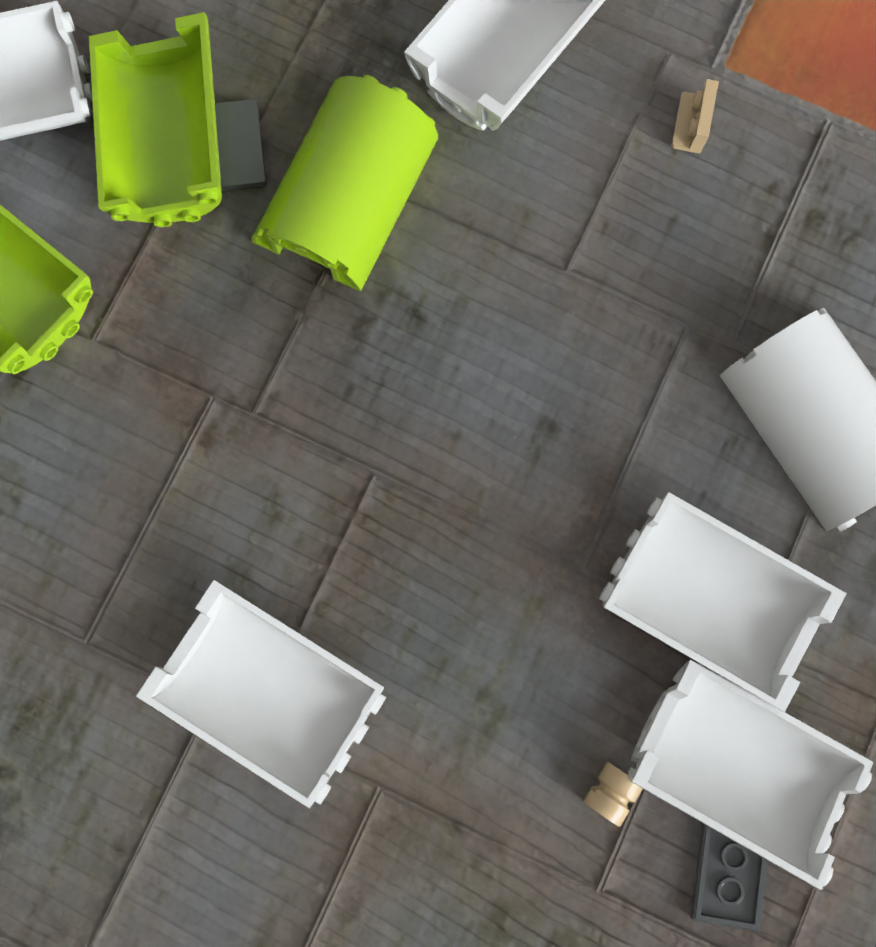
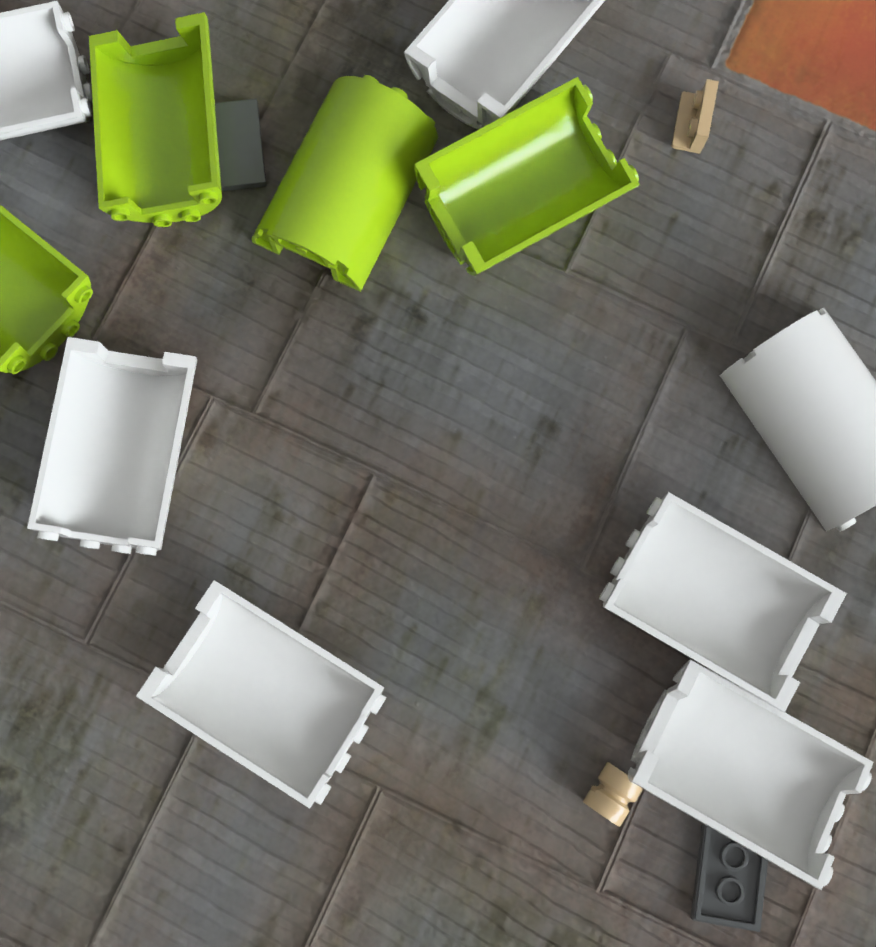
(112, 448): none -> white cylinder
(522, 178): none -> lime cylinder

